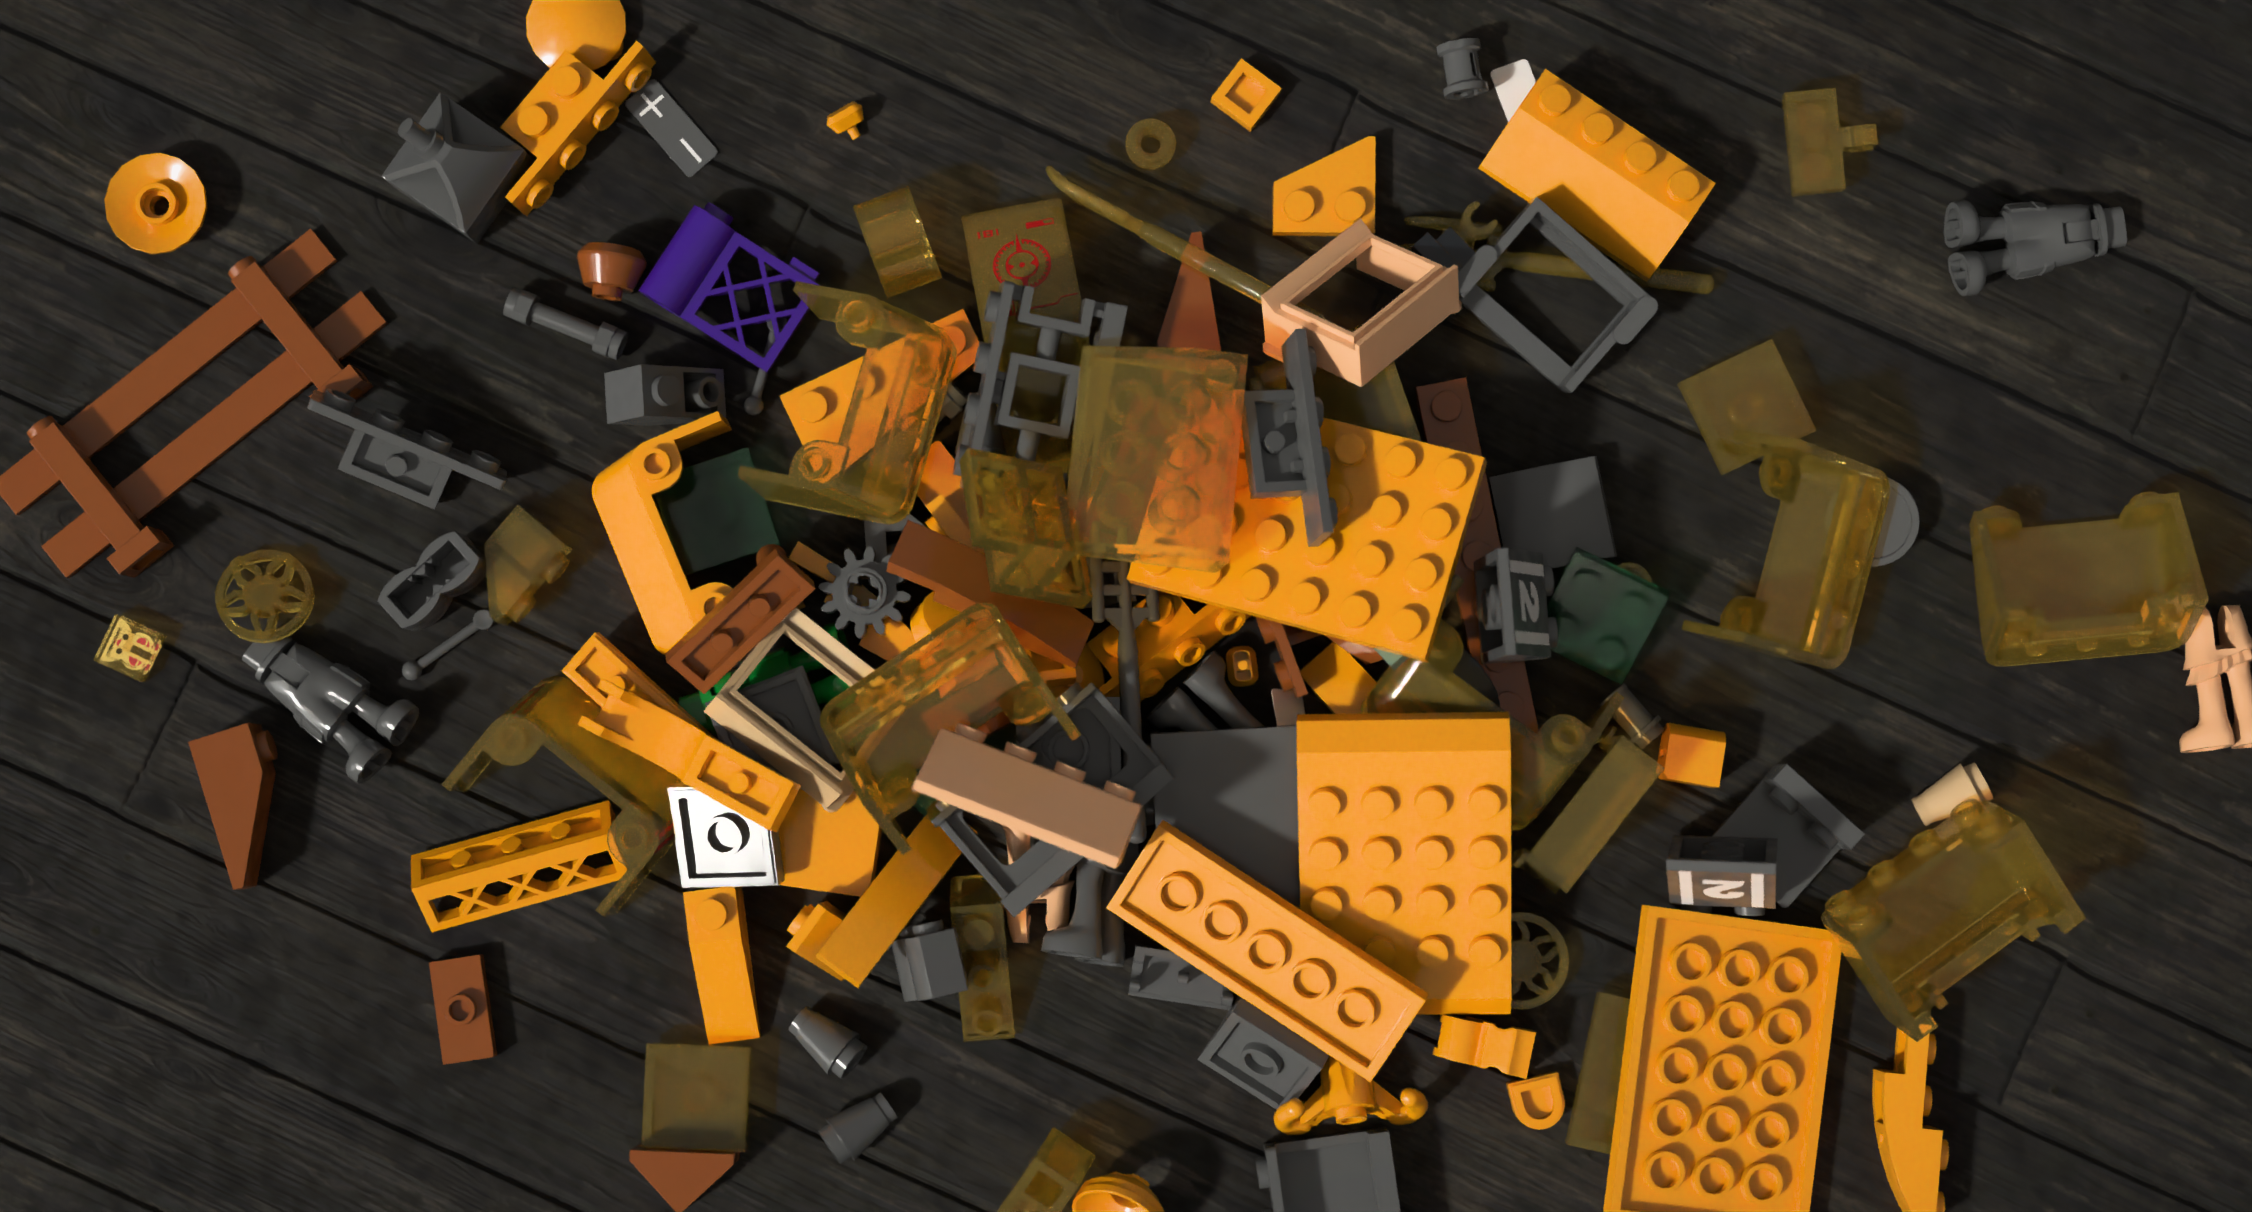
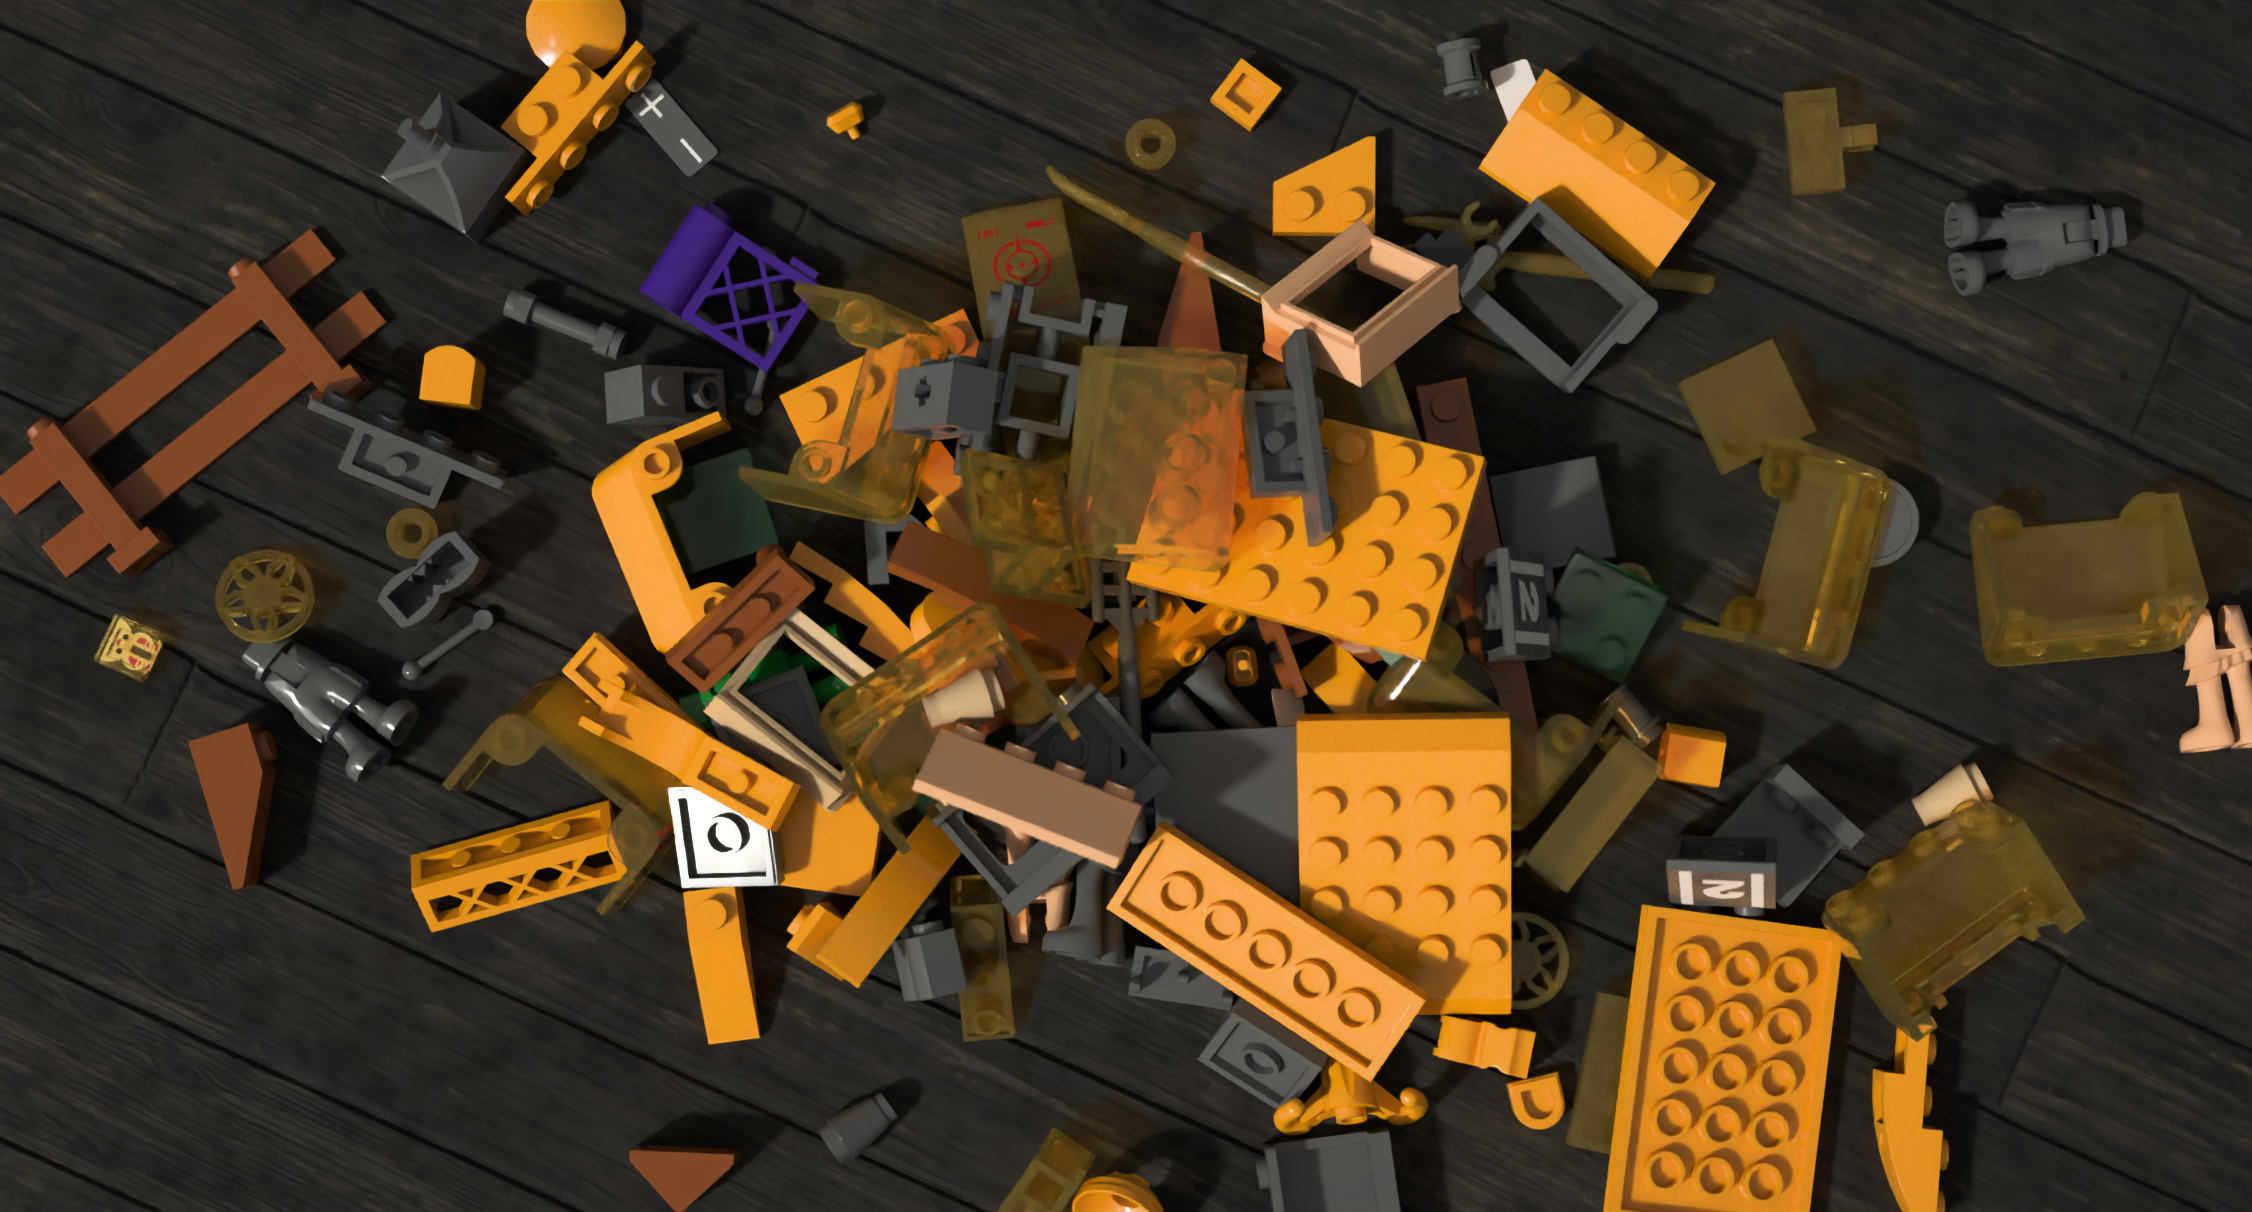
(137, 189): light orange dish -> none
(401, 522): none -> clear yellow plate
(452, 378): none -> light orange piece
(463, 1009): dark orange plate -> none
(519, 561): clear yellow slope -> none
(610, 269): dark orange cone -> none
(696, 1097): clear yellow plate -> none
(828, 1042): dark grey cone -> none
(850, 605): dark grey gear -> none
(897, 242): clear yellow piece -> none
(945, 399): none -> dark grey brick
(966, 699): none -> tan cone

